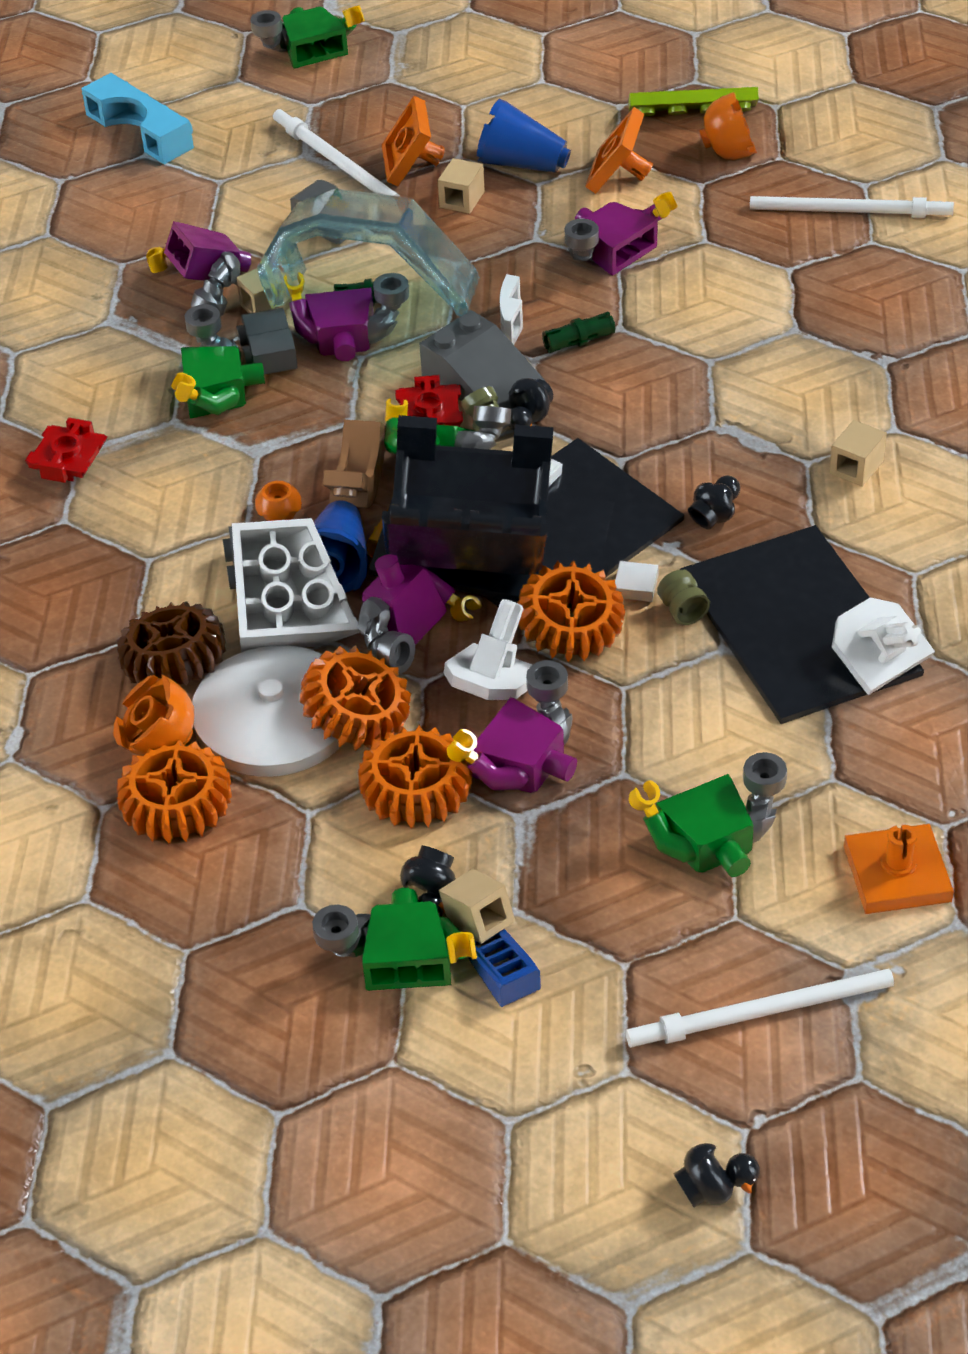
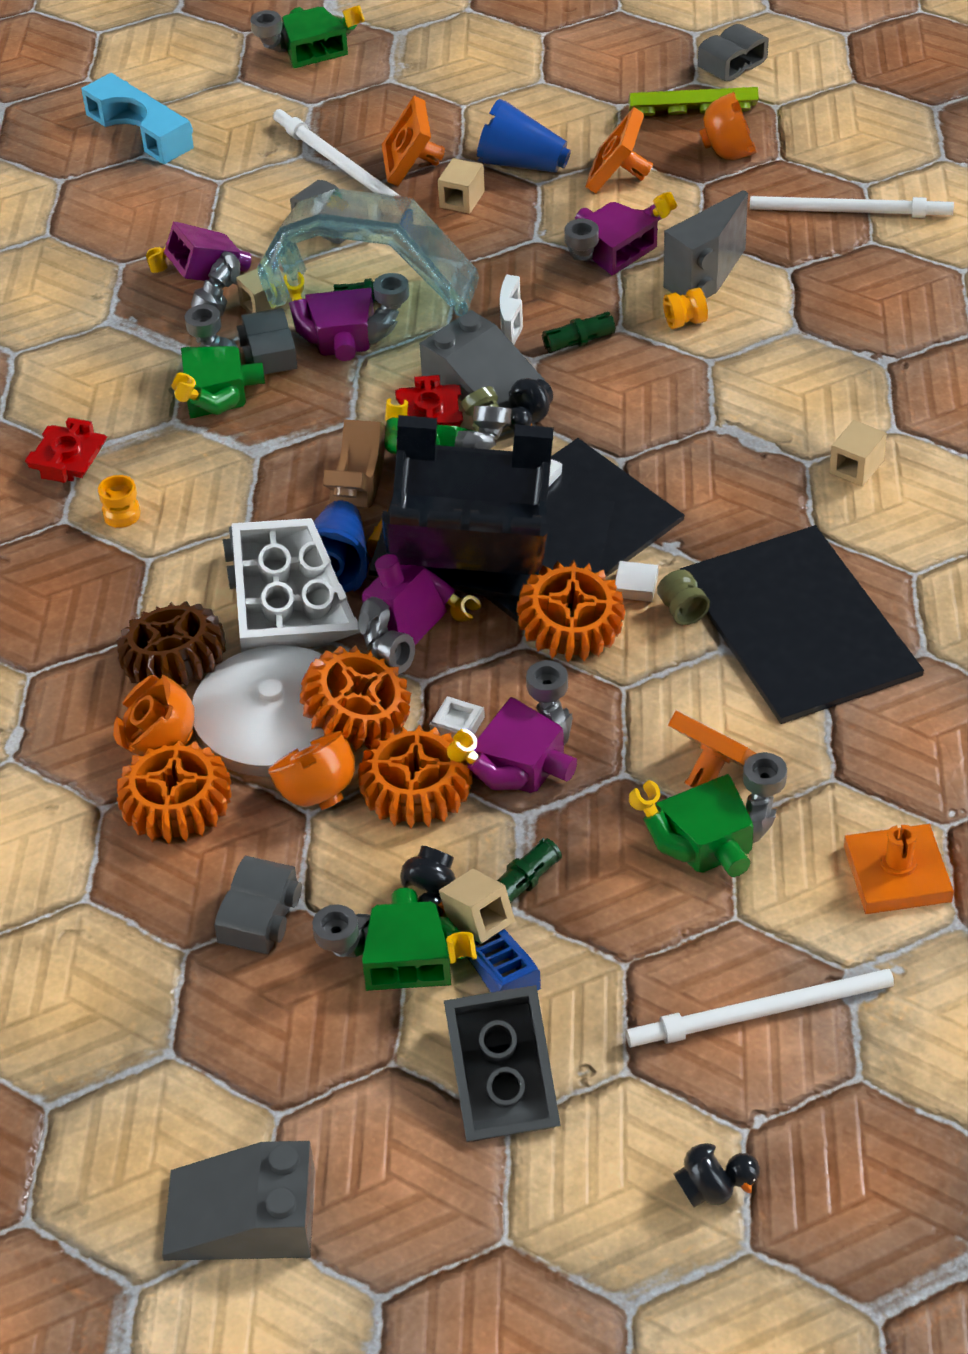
(119, 501): none -> light orange wheel
(243, 1204): none -> dark grey slope
(257, 905): none -> dark grey brick
(278, 501): orange plate -> none
(315, 772): none -> orange cylinder
(457, 715): none -> white tile
(491, 666): white piece -> none
(501, 1063): none -> dark grey slope
(524, 872): none -> dark green pin
(685, 308): none -> light orange wheel
(706, 247): none -> dark grey slope
(714, 501): black animal -> none
(715, 749): none -> orange tile
(733, 52): none -> dark grey brick
(878, 643): white piece -> none

